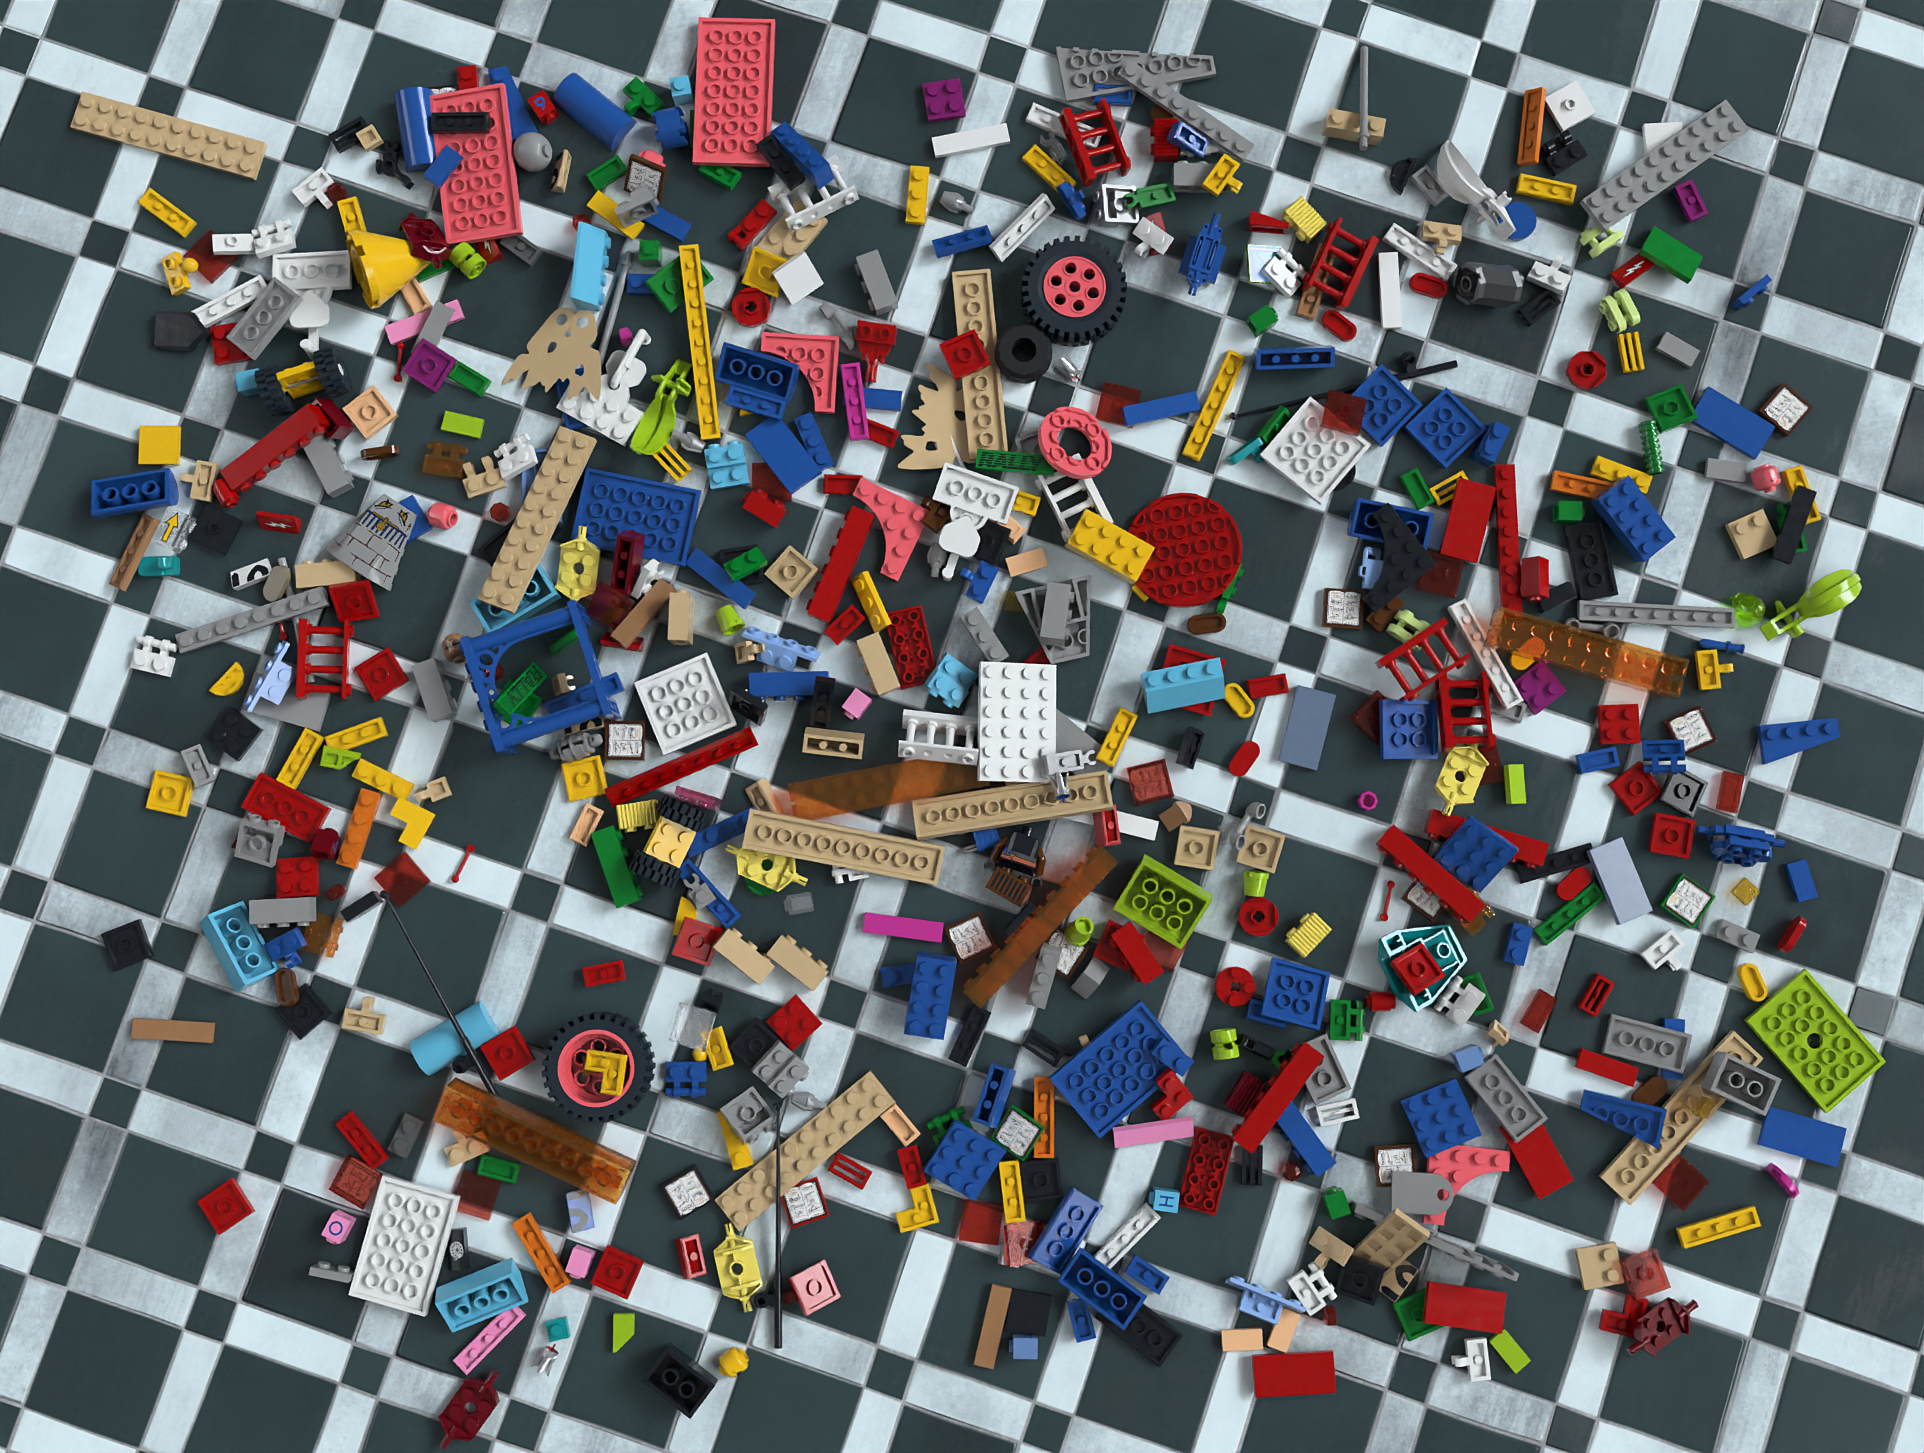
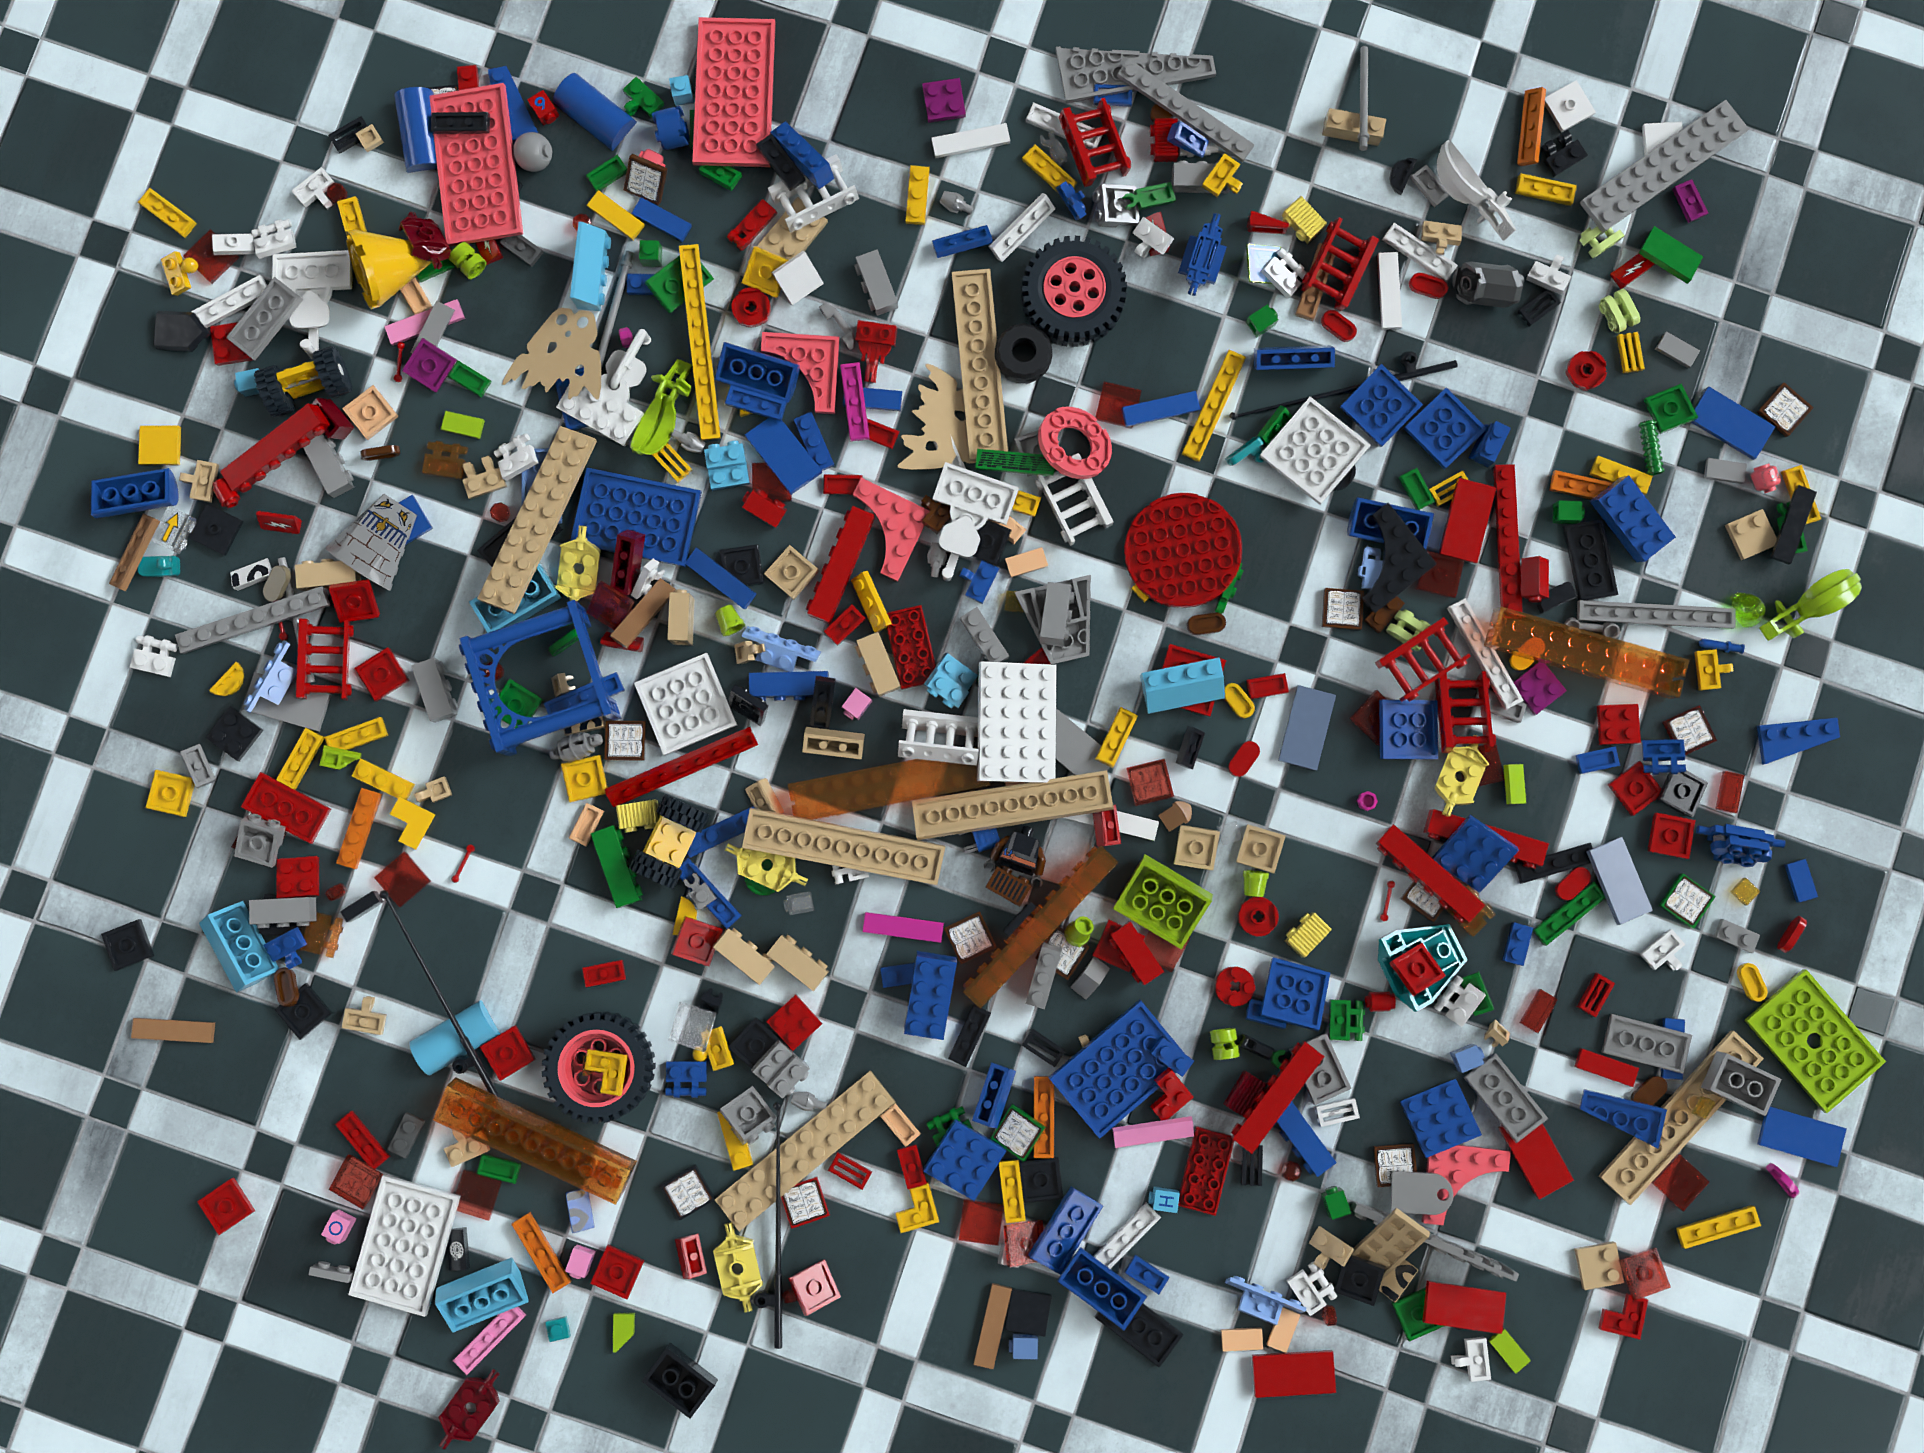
(168, 135): tan plate -> none
(325, 844): dark red brick -> none
(389, 164): black piece -> none
(442, 516): coral head -> none
(443, 166): blue tile -> none
(451, 648): medium nougat head -> none
(520, 690): green tile -> none
(546, 1359): flat silver piece -> none
(561, 172): tan slope -> none
(639, 208): light grey plate -> none
(693, 796): clear pink plate -> none
(733, 1362): yellow head -> none
(745, 564): green plate -> none
(964, 354): red plate -> none
(1061, 786): flat silver piece -> none
(1067, 761): plate -> none
(1072, 372): flat silver piece -> none
(1081, 1320): blue plate -> none
(1109, 546): yellow brick -> none
(1254, 810): light grey bar -> none
(1343, 412): clear red plate -> none
(1522, 218): blue tile -> none
(1673, 1322): dark red plate -> none
(1746, 298): blue plate -> none

